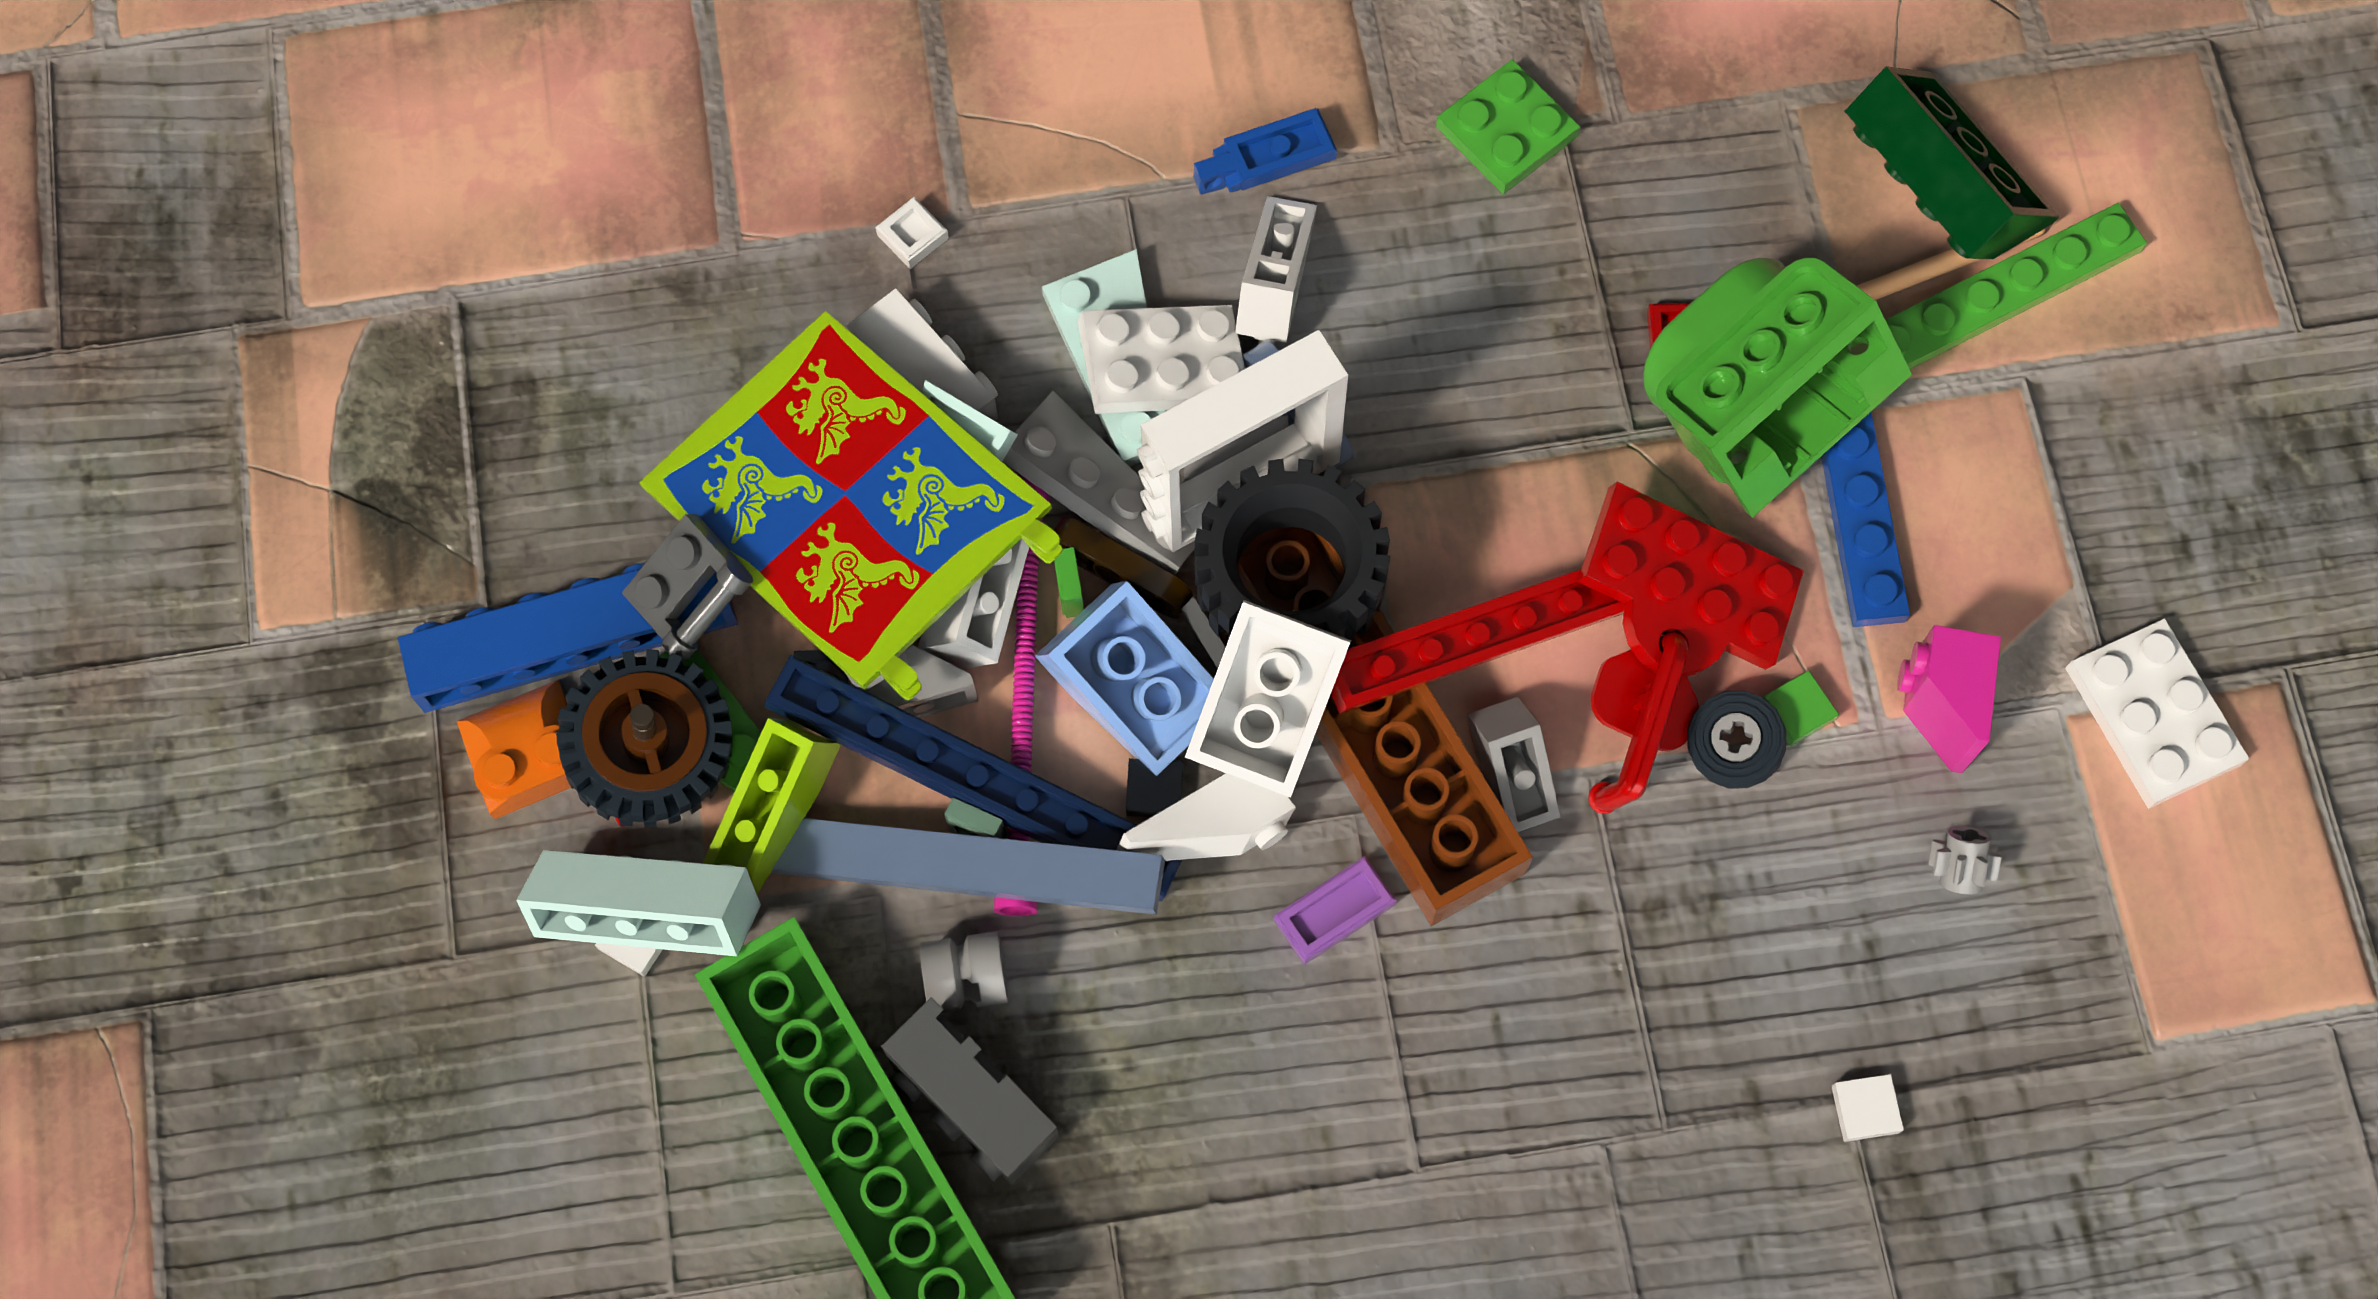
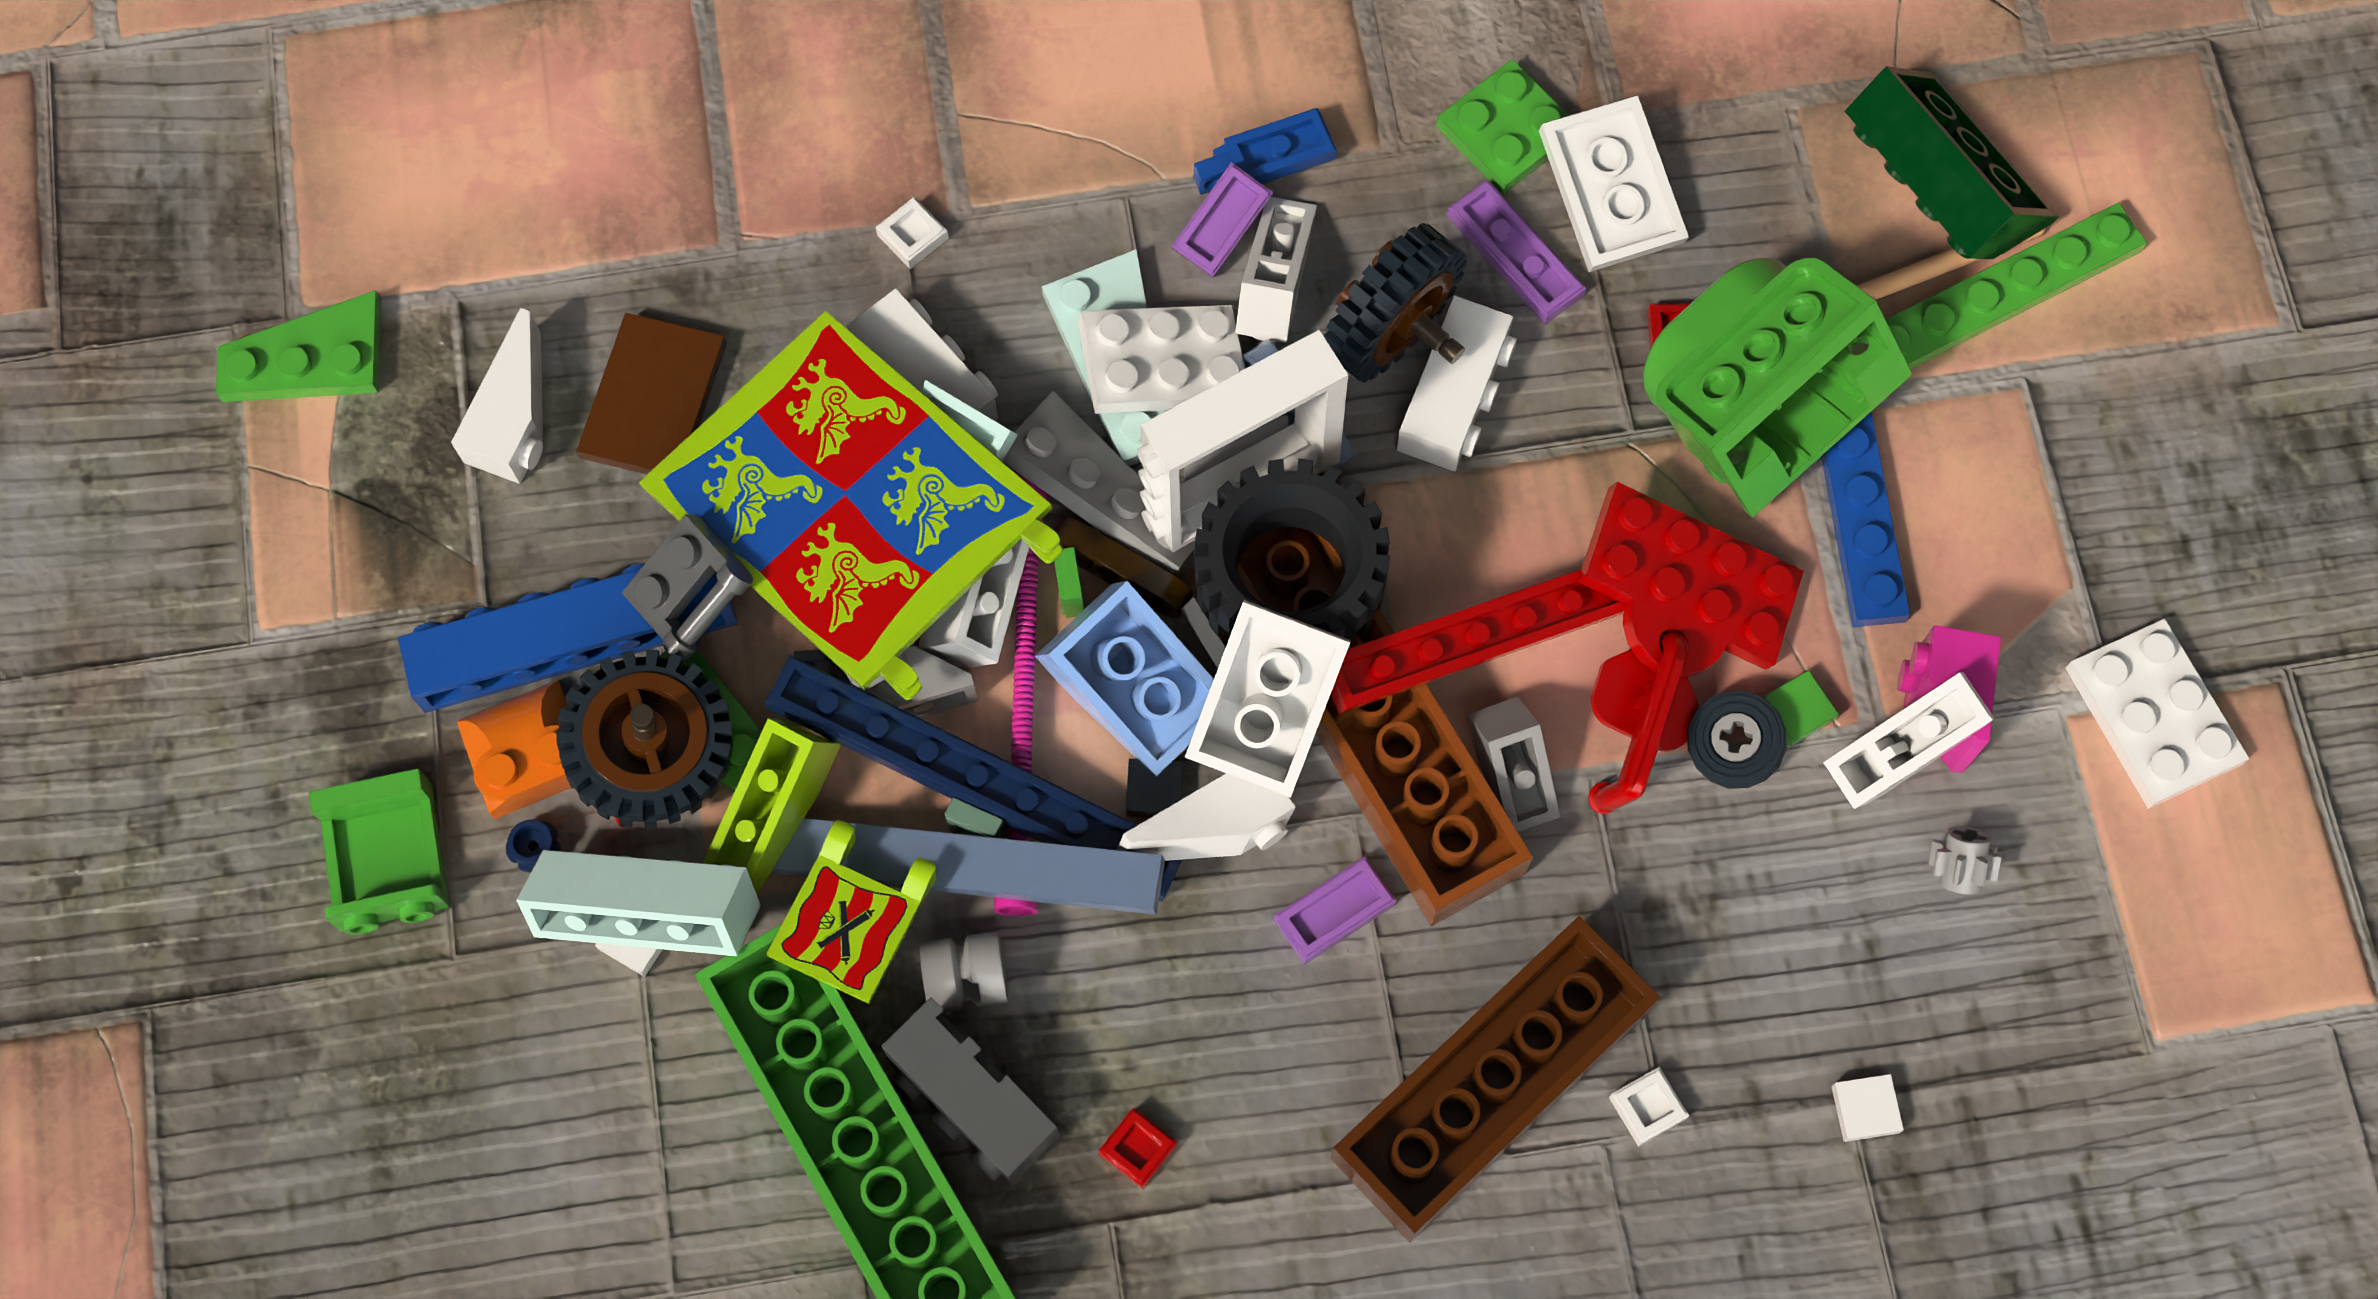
(306, 357): none -> bright green wing
(381, 851): none -> bright green panel
(506, 416): none -> white slope
(525, 833): none -> dark blue plate
(650, 393): none -> reddish brown tile
(847, 923): none -> flag
(1137, 1148): none -> red tile
(1222, 220): none -> medium lavender tile
(1397, 304): none -> black wheel
(1449, 395): none -> white brick
(1494, 1078): none -> reddish brown brick
(1516, 251): none -> medium lavender tile
(1613, 183): none -> white plate
(1649, 1106): none -> white tile
(1909, 741): none -> white slope

